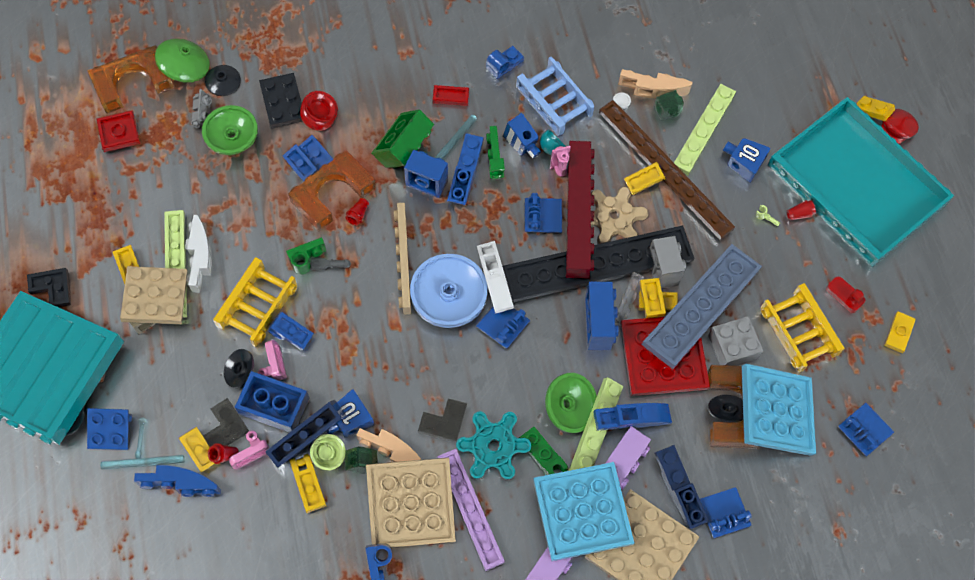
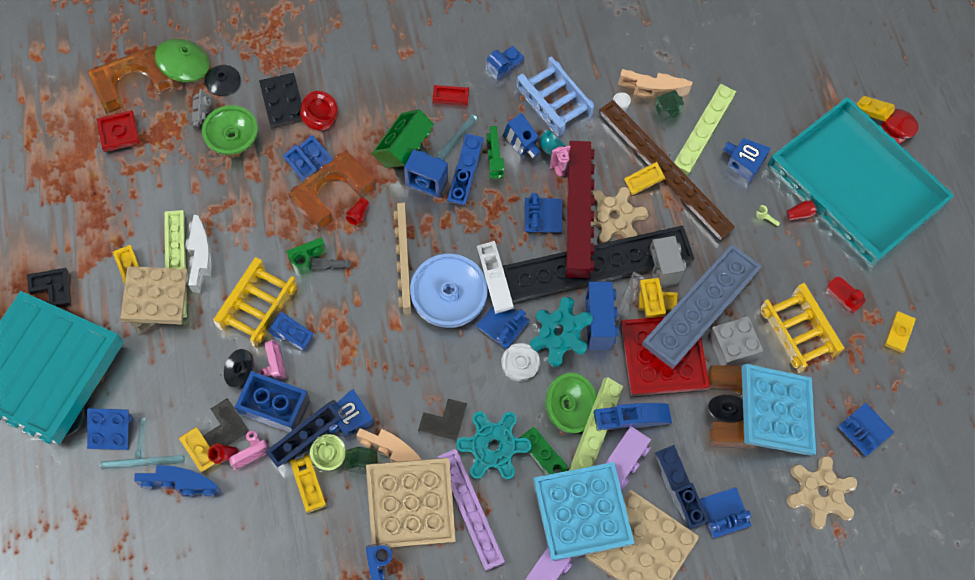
(520, 362): none -> white tile
(570, 336): none -> teal plate
(810, 498): none -> tan plate

